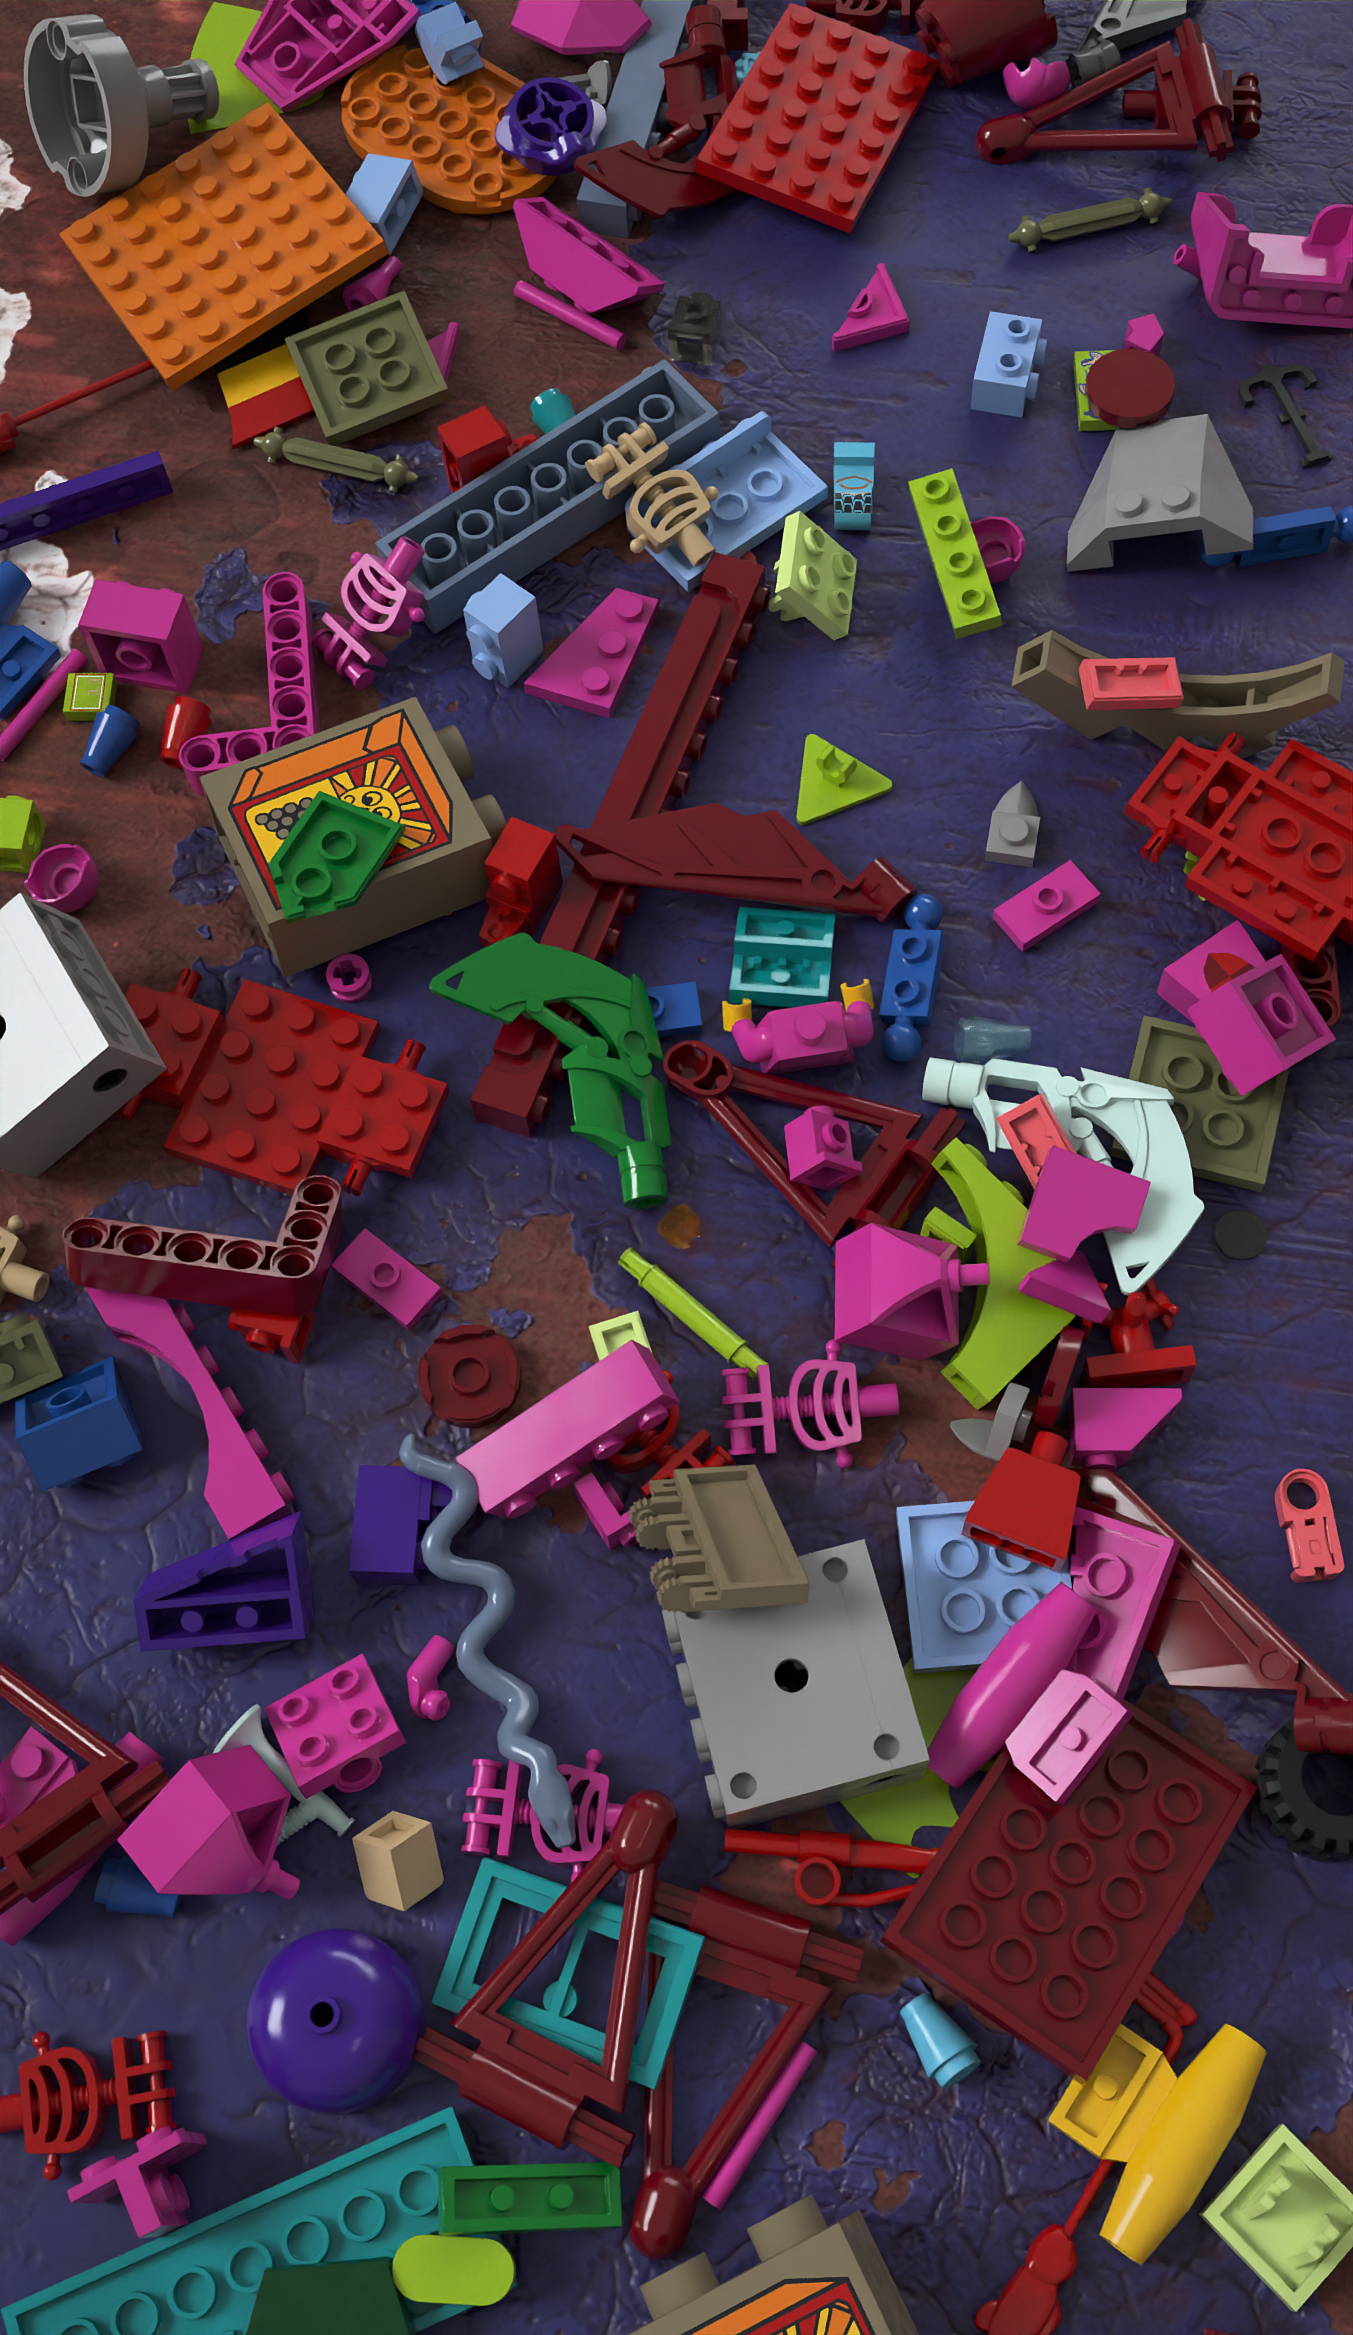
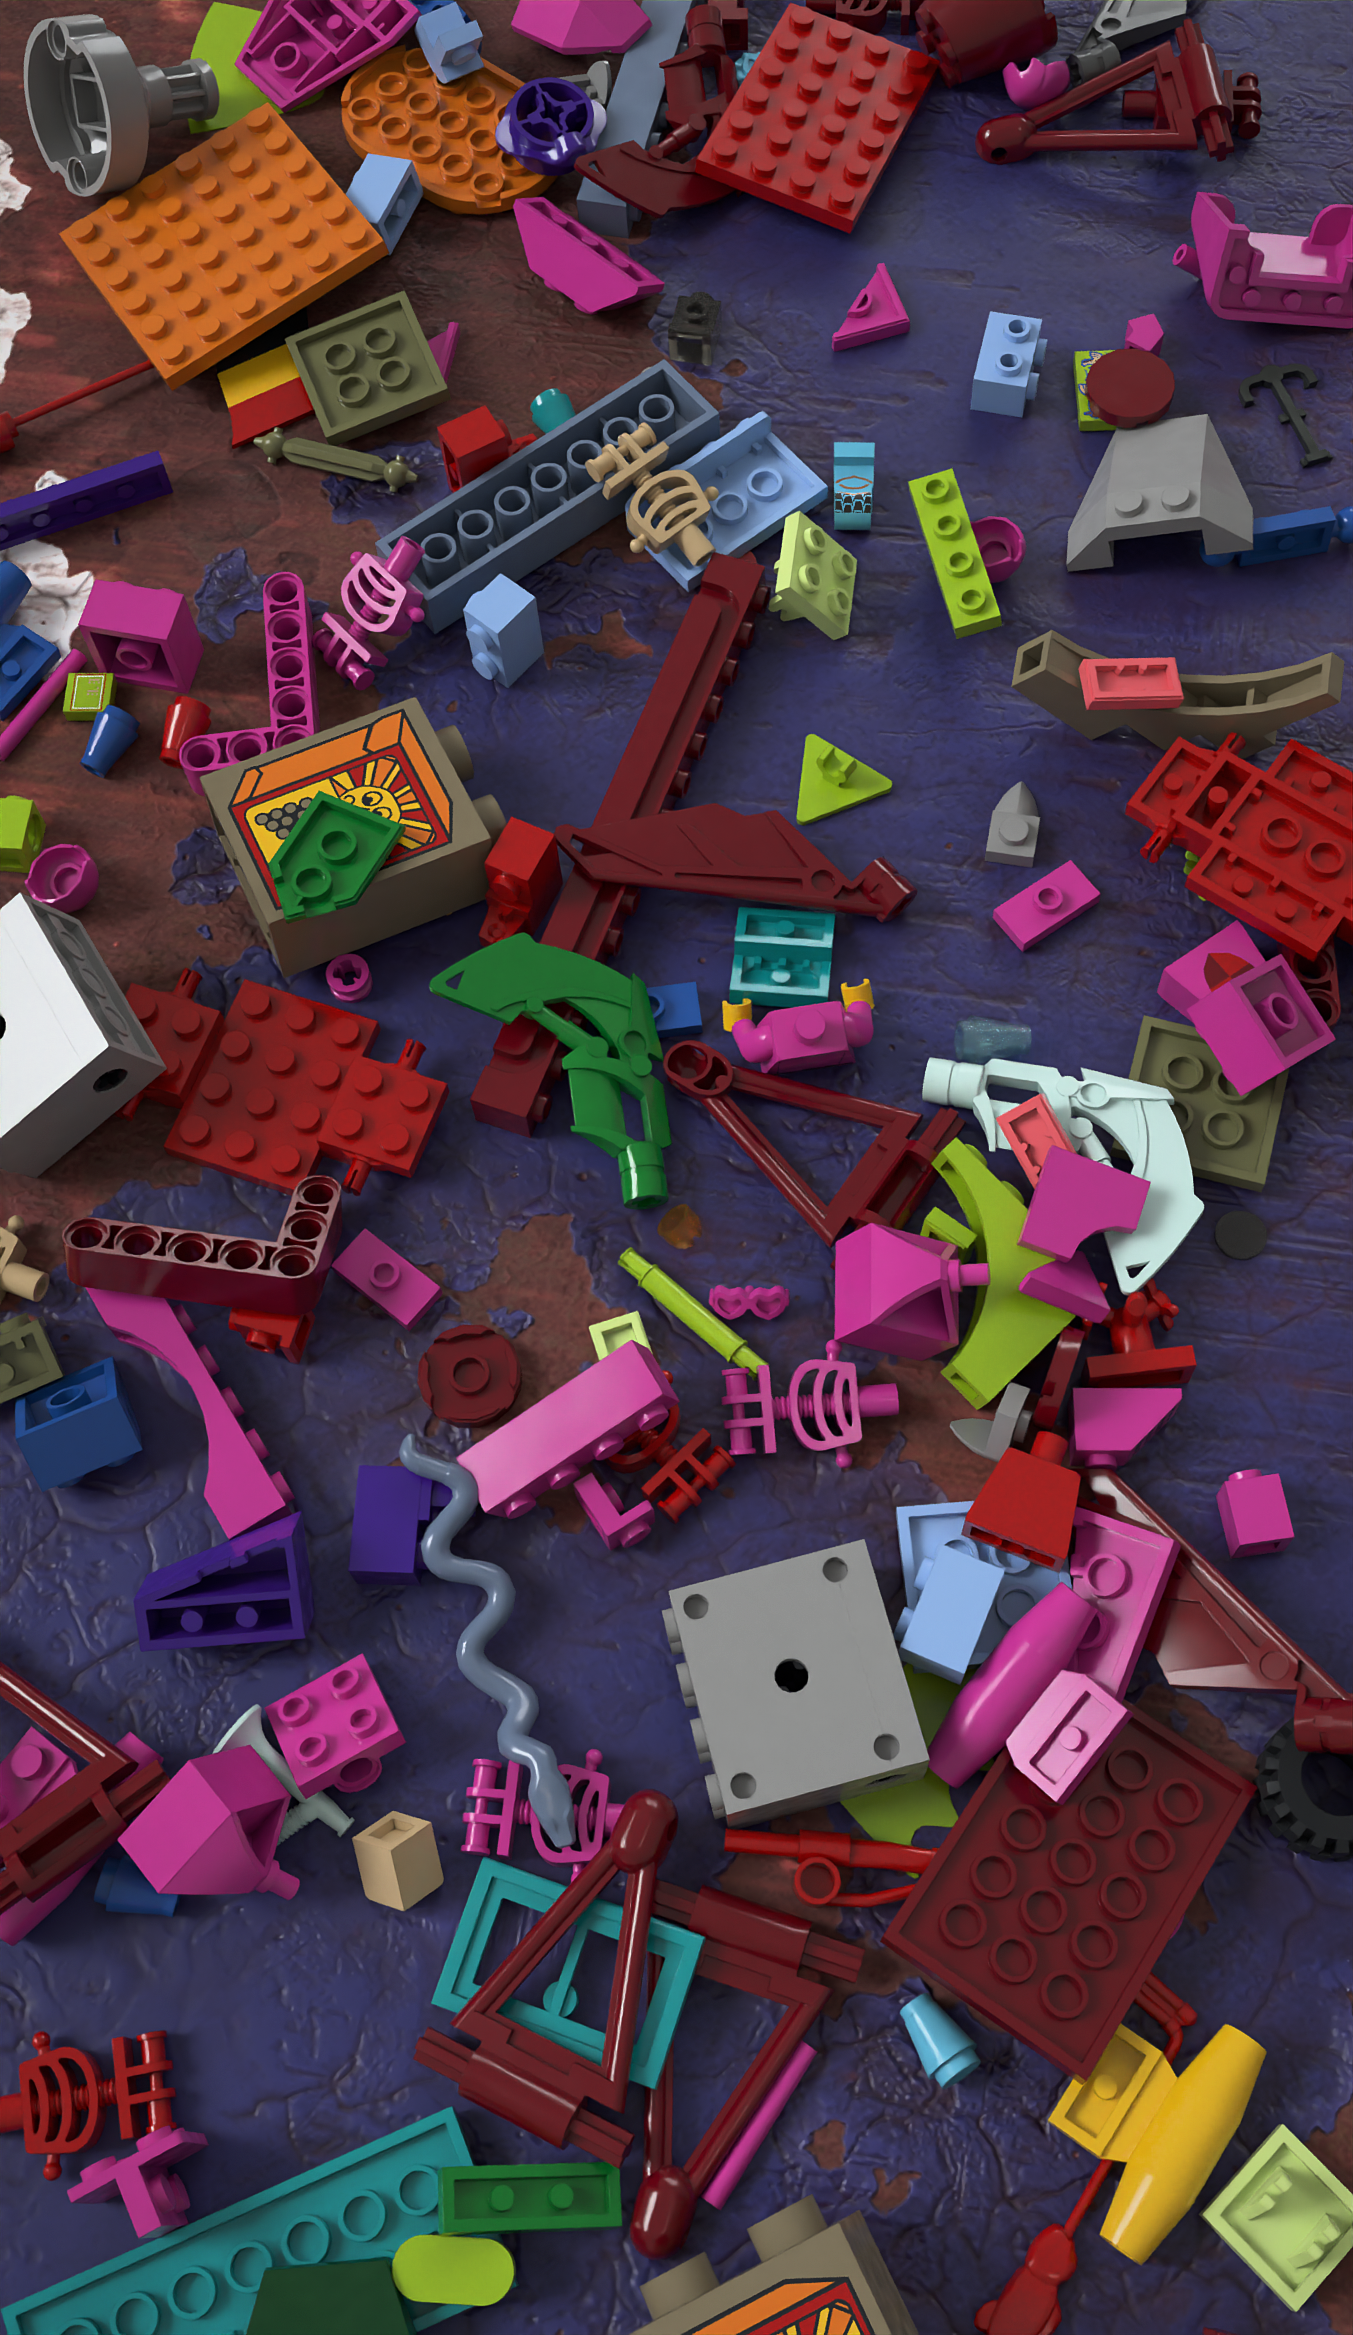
(371, 286): dark pink cone -> none
(372, 2030): dark purple cylinder -> none
(422, 1680): dark pink arm -> none
(570, 315): dark pink bar -> none
(598, 656): dark pink wing -> none
(722, 1539): dark tan hinge -> none
(762, 1301): none -> dark pink piece
(820, 1149): dark pink brick -> none
(912, 978): blue plate -> none
(948, 1614): none -> light blue brick
(1089, 219): olive wheel -> none
(1254, 1514): none -> dark pink brick
(1310, 1532): coral piece -> none

